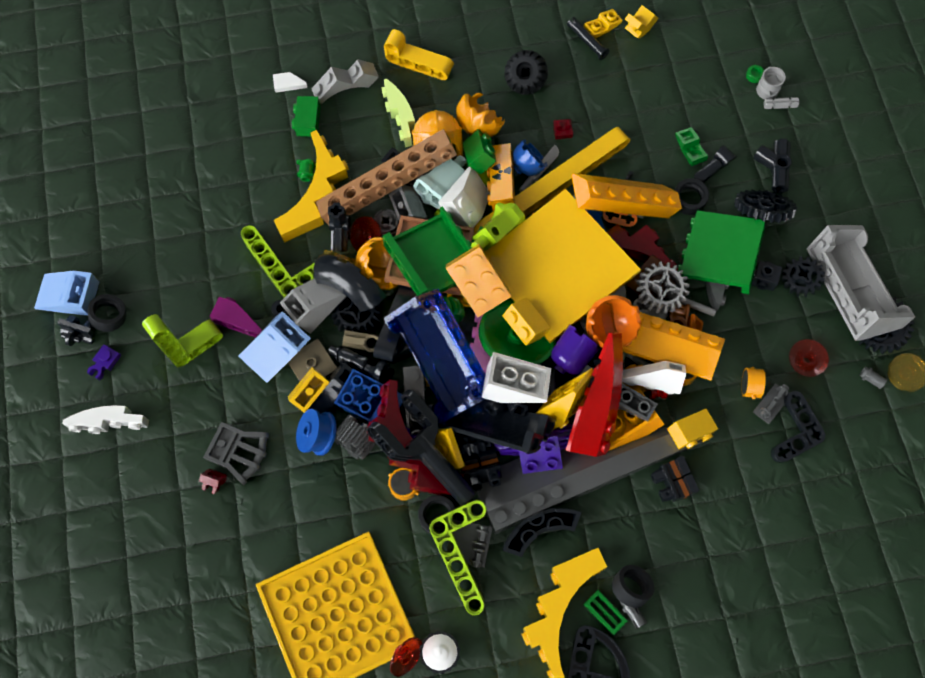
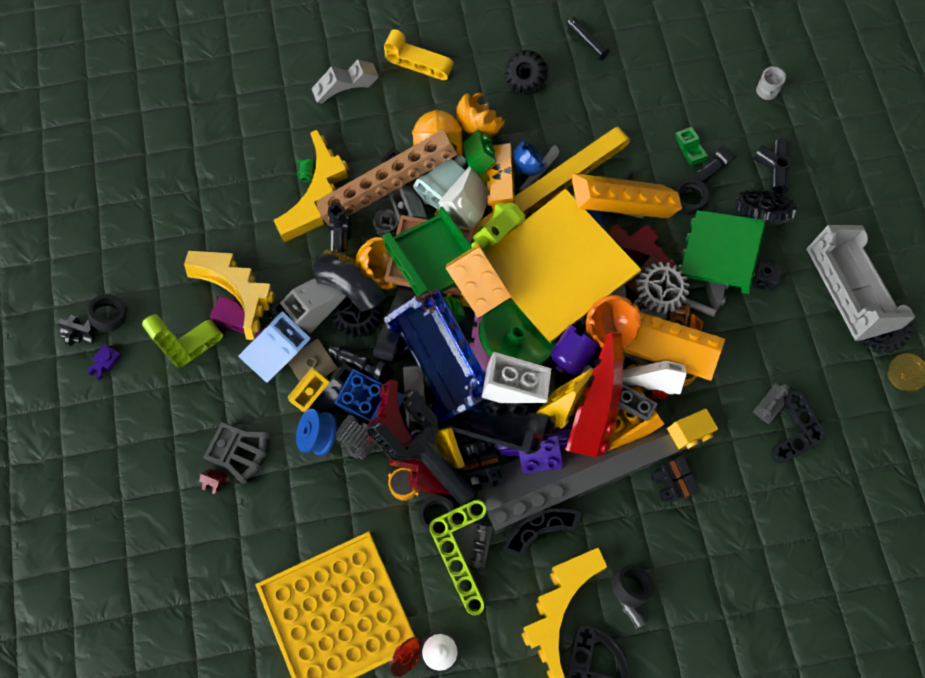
(67, 292): light blue slope -> none
(100, 418): white slope -> none
(240, 282): none -> yellow arch
(277, 269): lime beam -> none
(287, 82): white tile -> none
(306, 115): green brick -> none
(358, 340): dark tan piece -> none
(361, 229): clear red dish -> none
(399, 109): yellowish green slope -> none
(526, 321): yellow brick -> none
(562, 129): dark red tile -> none
(604, 23): yellow slope -> none
(618, 626): green tile -> none
(619, 221): orange beam -> none
(640, 22): yellow brick -> none
(753, 382): light orange piece -> none
(754, 73): green tile -> none
(779, 103): light grey axle -> none
(800, 283): black gear -> none
(814, 352): clear red dish -> none
(872, 377): dark grey pin -> none

